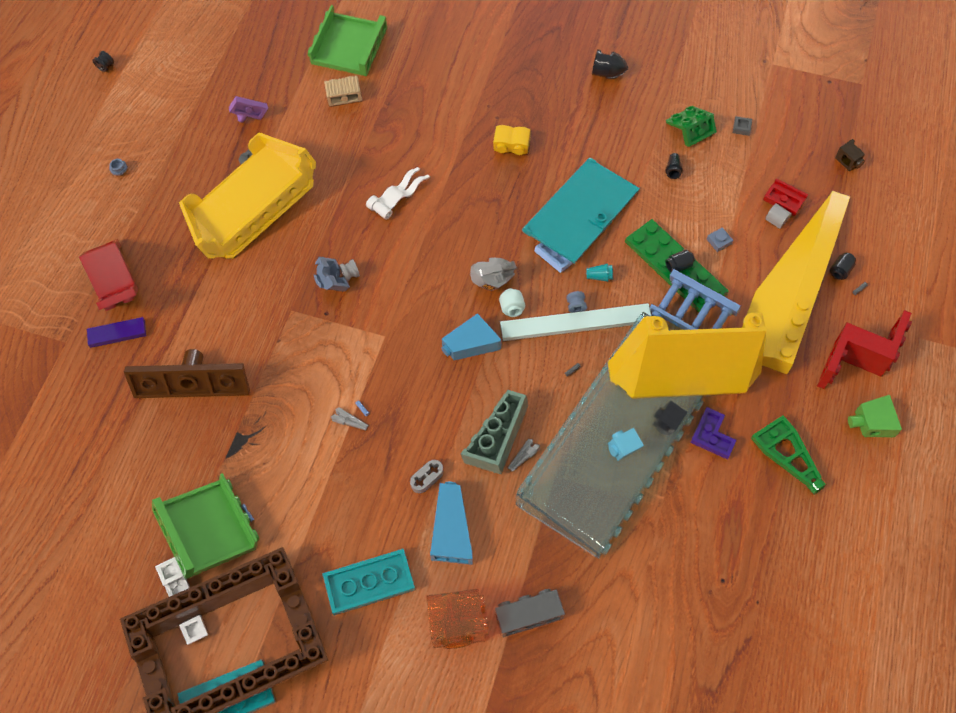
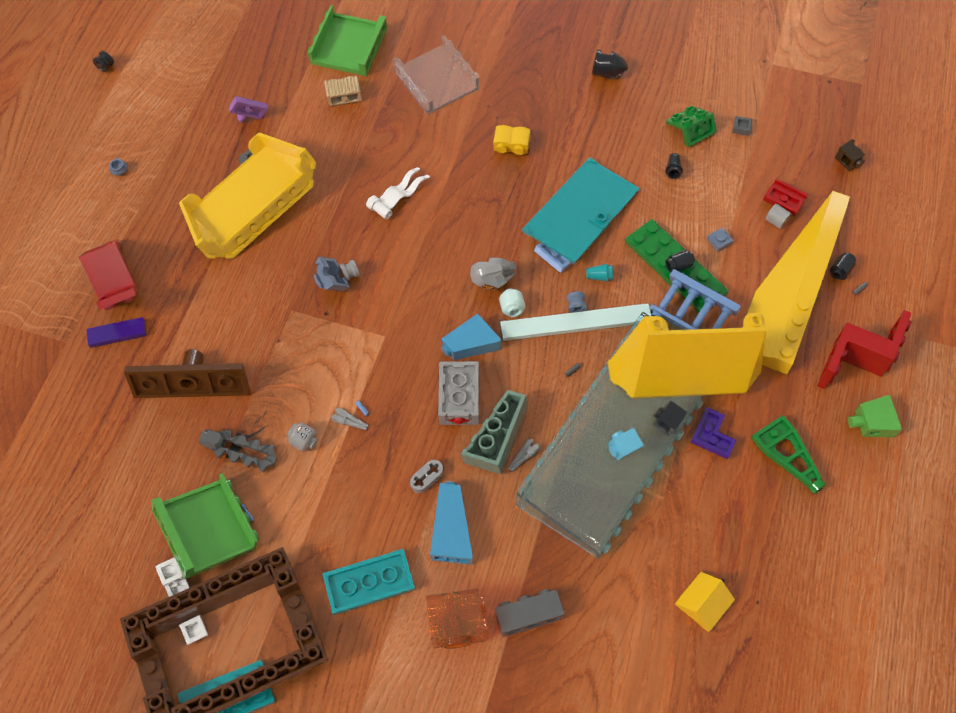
(217, 440): none -> dark grey sword
(302, 436): none -> light grey head
(437, 76): none -> clear panel
(458, 393): none -> light grey piece
(705, 600): none -> yellow slope

